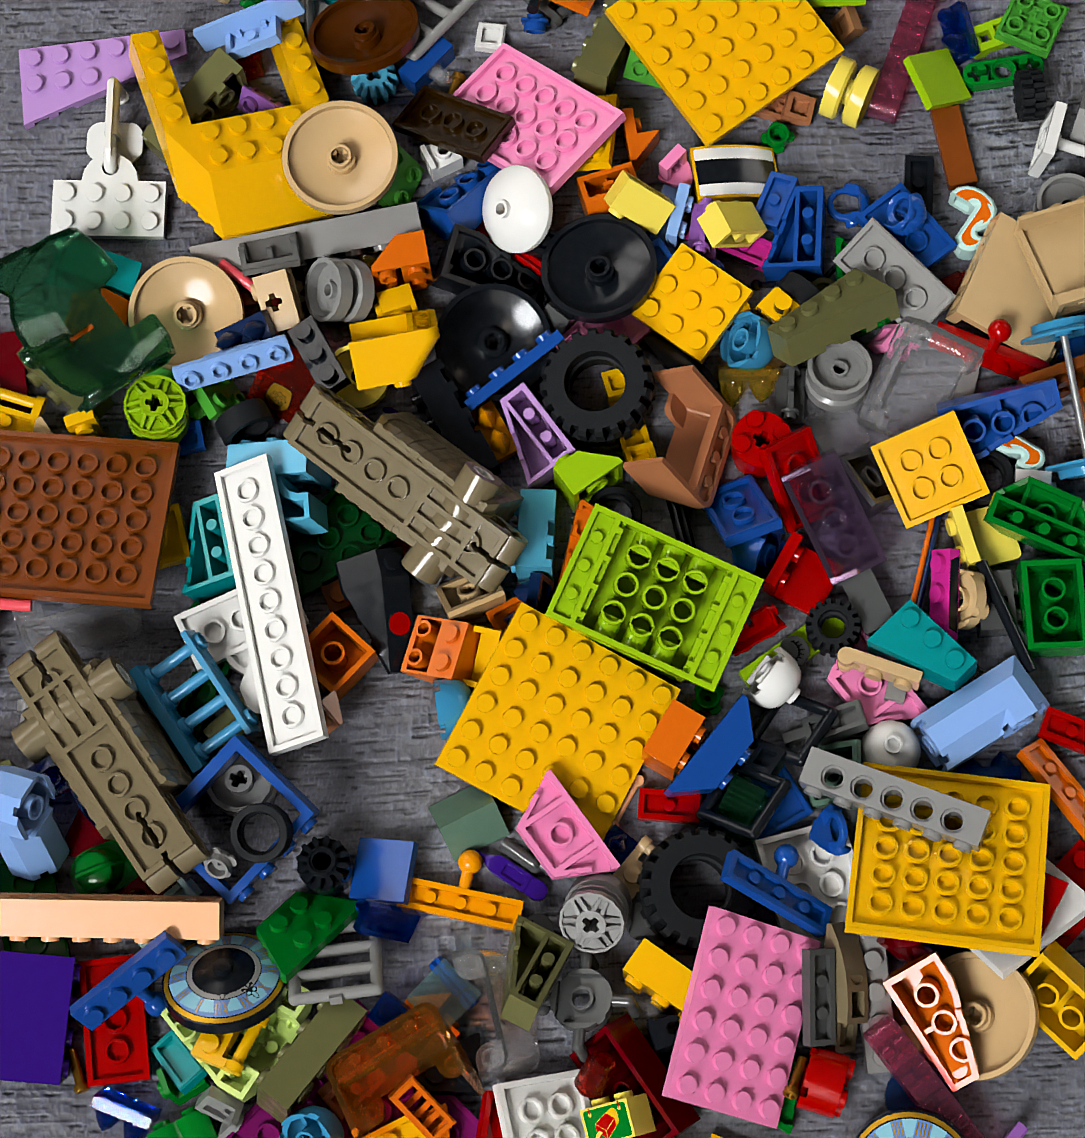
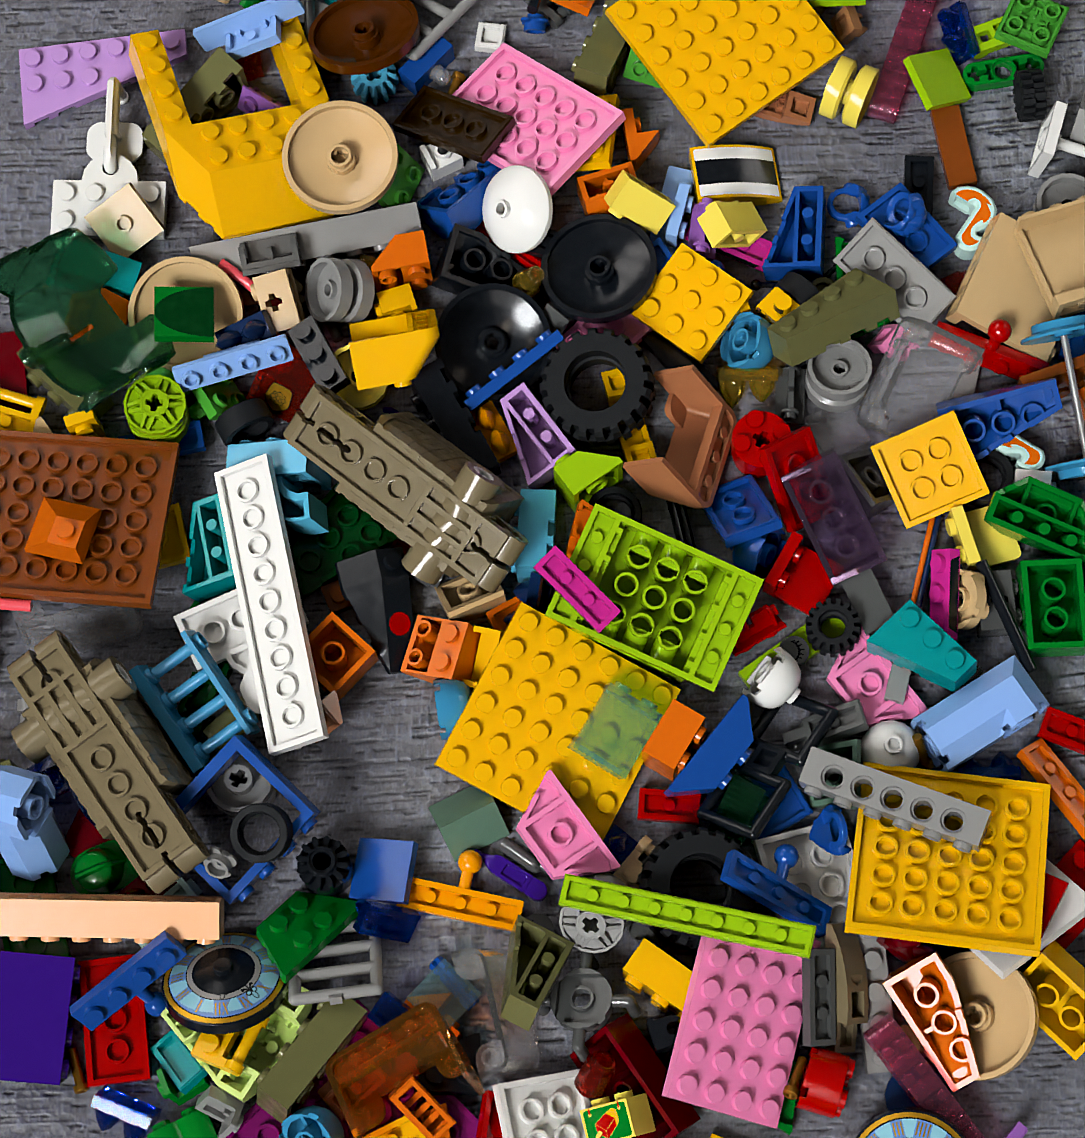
(63, 530): none -> orange slope
(125, 222): none -> tan plate
(183, 314): none -> dark green tile
(529, 280): none -> clear yellow cone
(576, 589): none -> dark pink plate
(616, 730): none -> clear light blue panel
(638, 782): light nougat hinge -> none
(675, 168): bright pink tile -> none
(688, 916): none -> lime tile
(711, 706): green plate -> none
(775, 199): blue panel -> none
(777, 129): green plate -> none
(879, 668): tan plate -> none
(924, 761): none -> pearl gold piece

